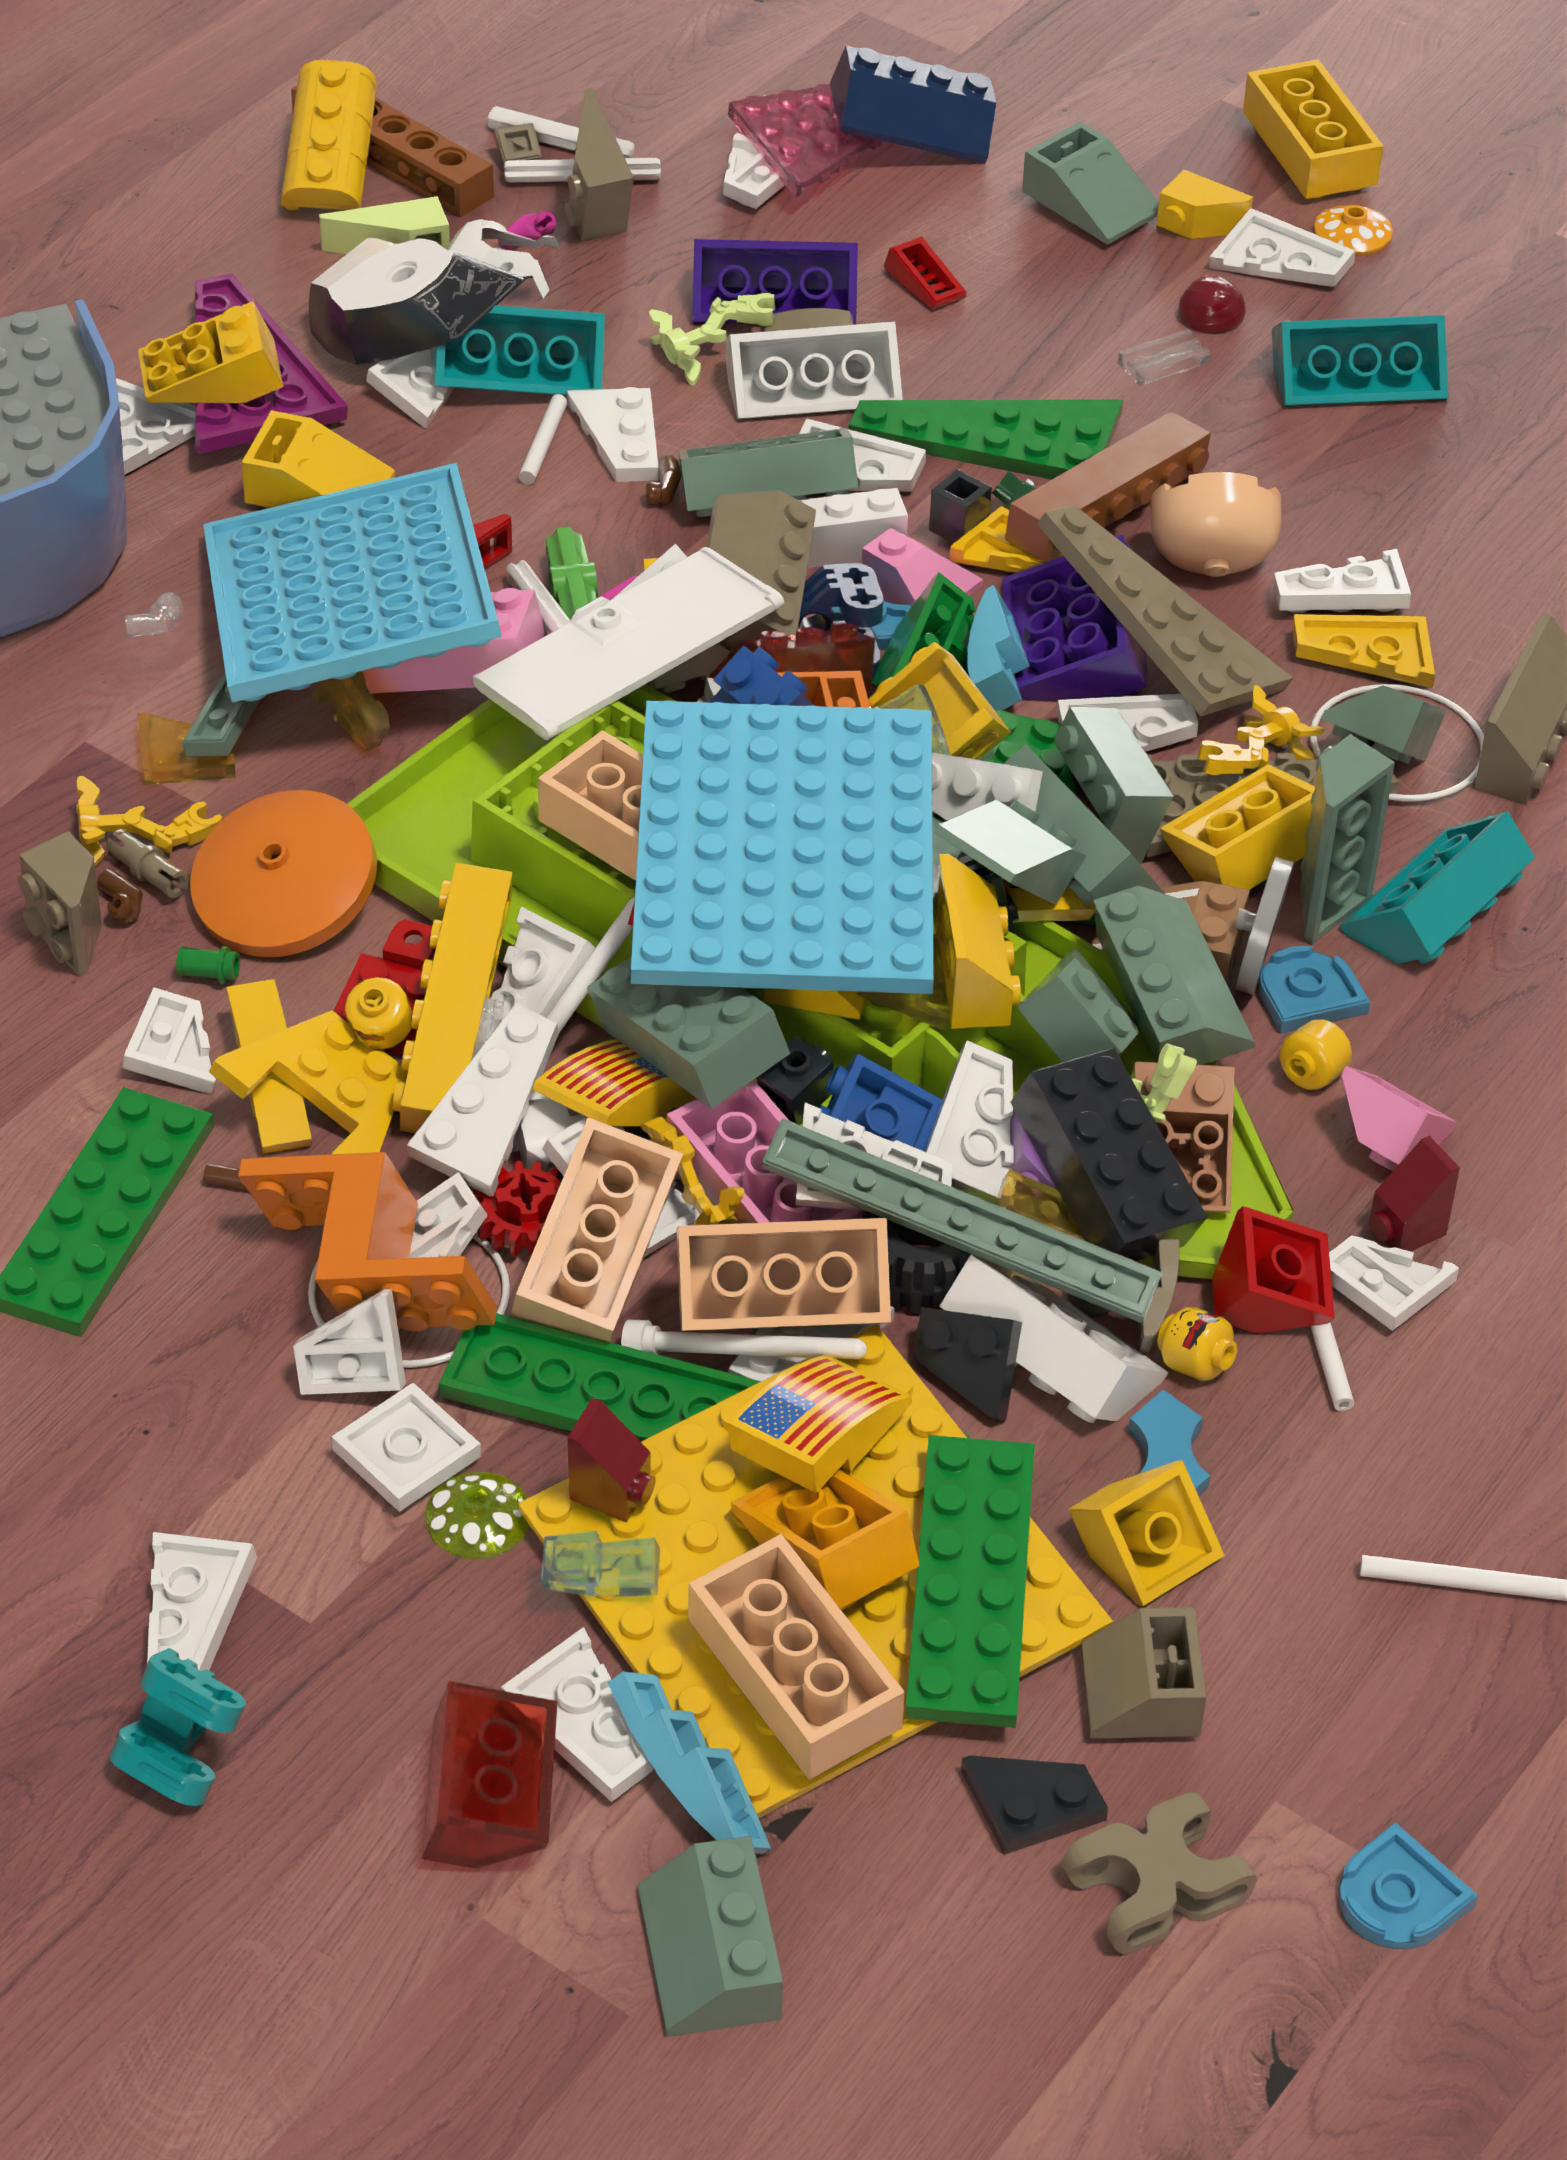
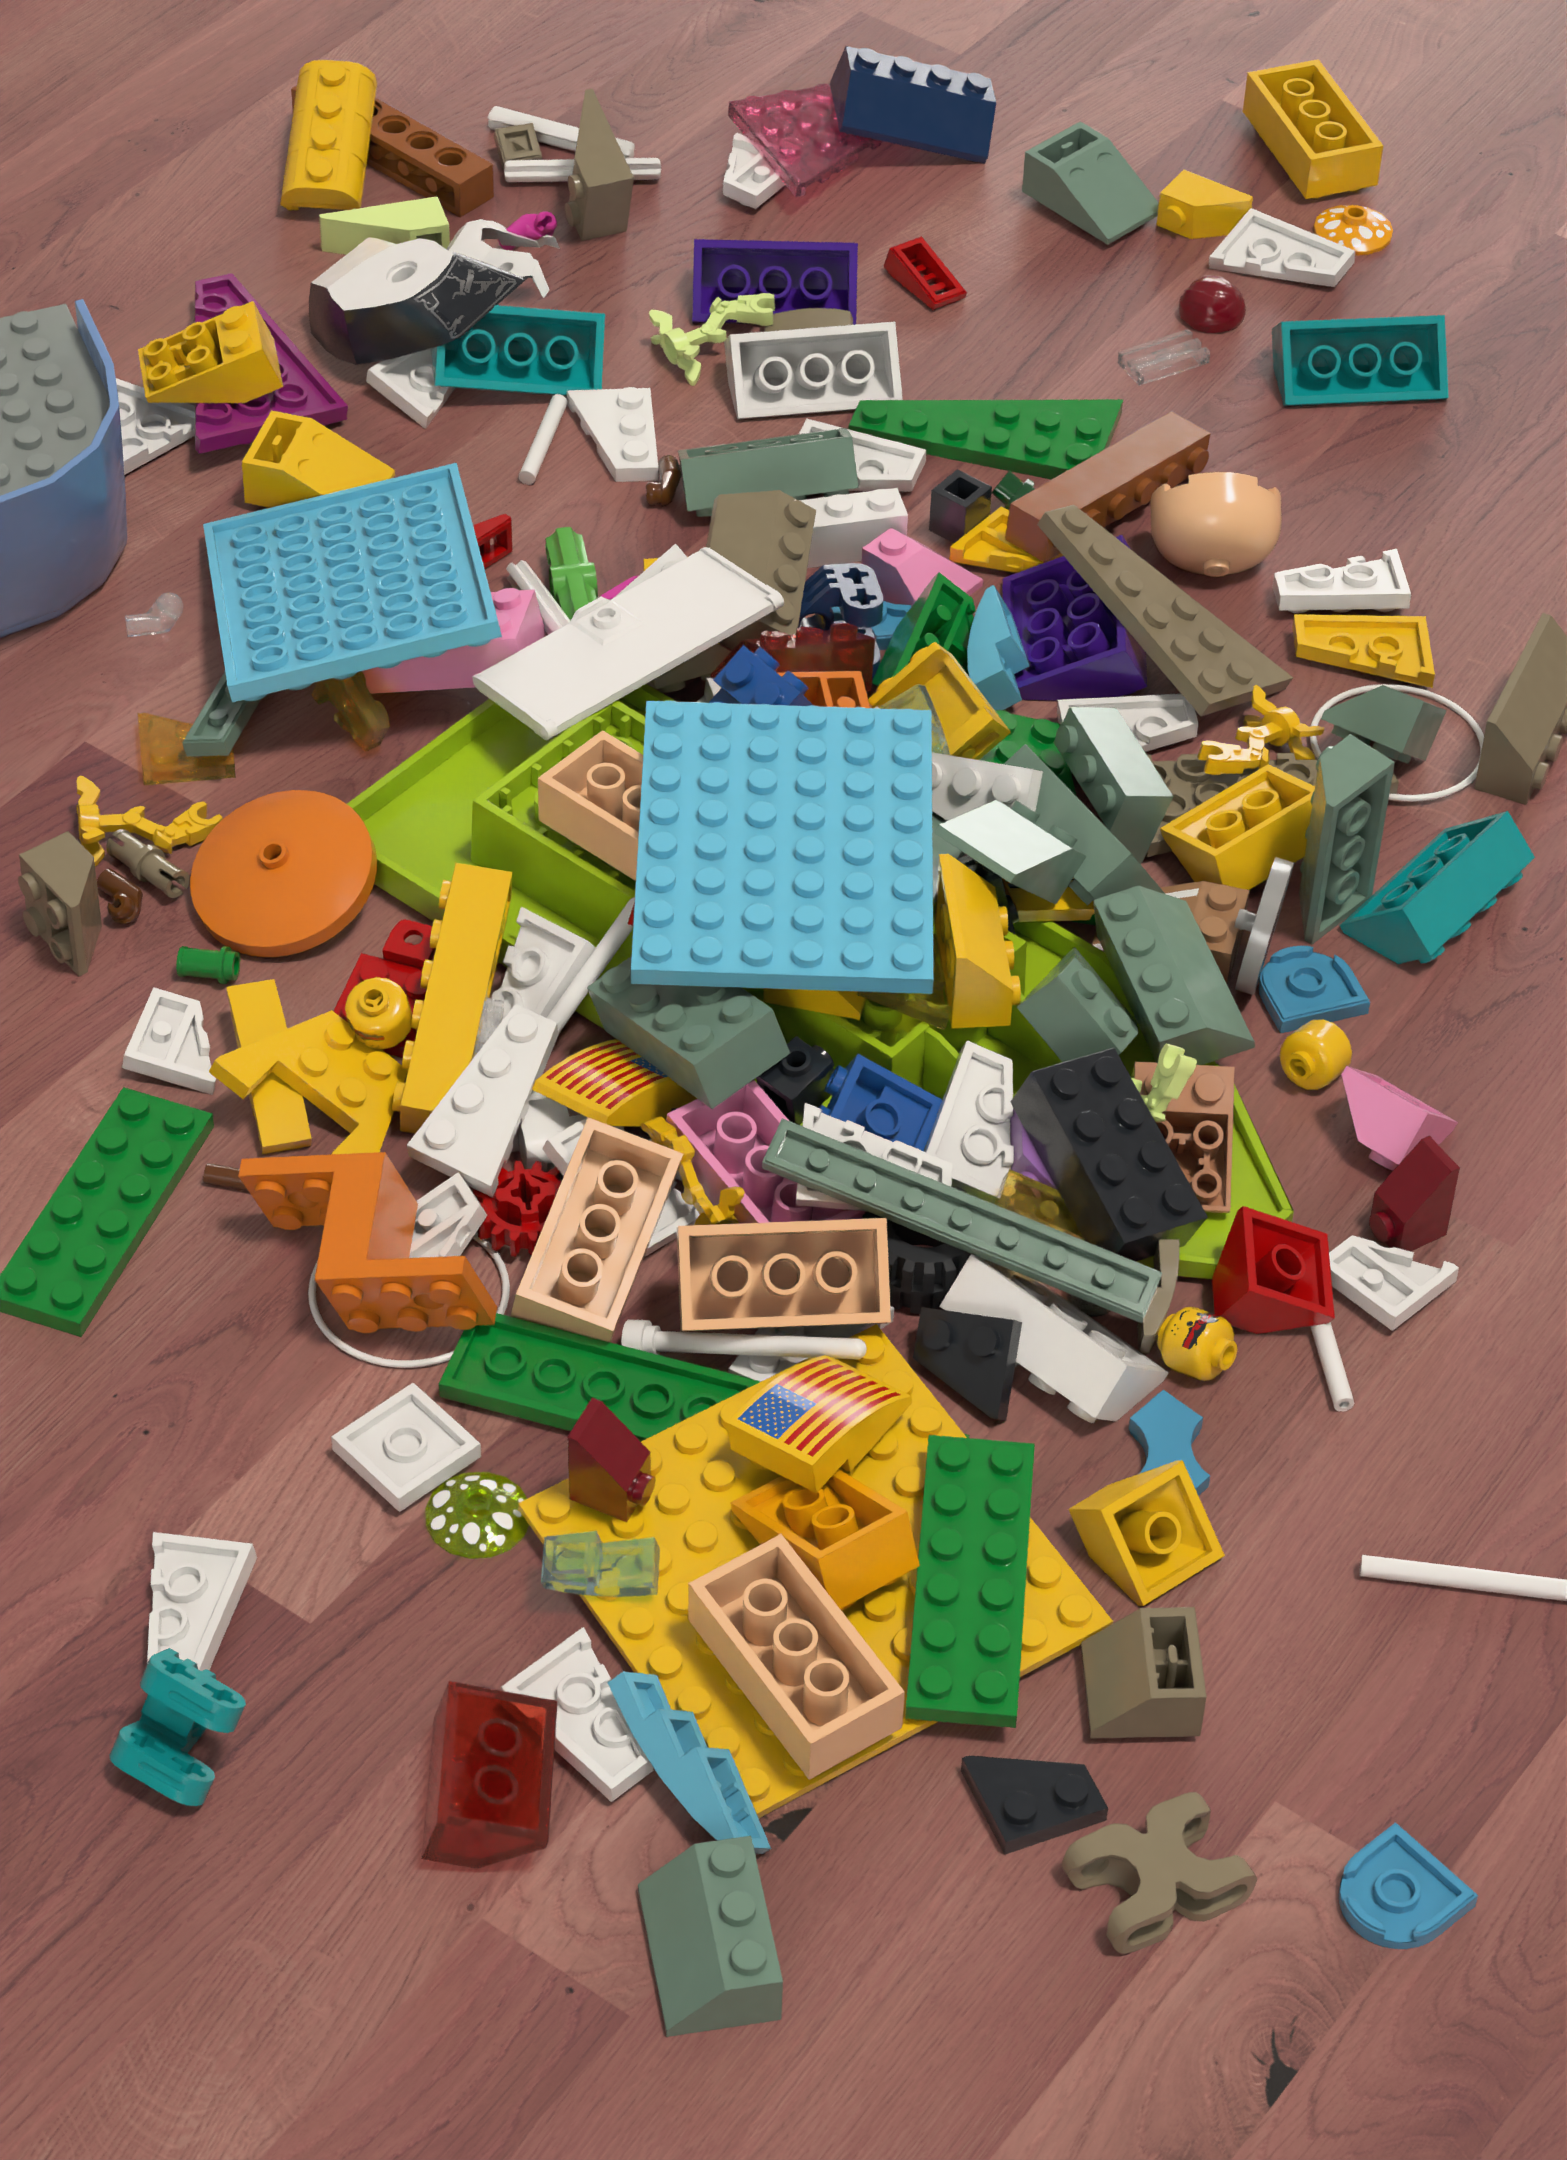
(353, 1351): white wing -> none

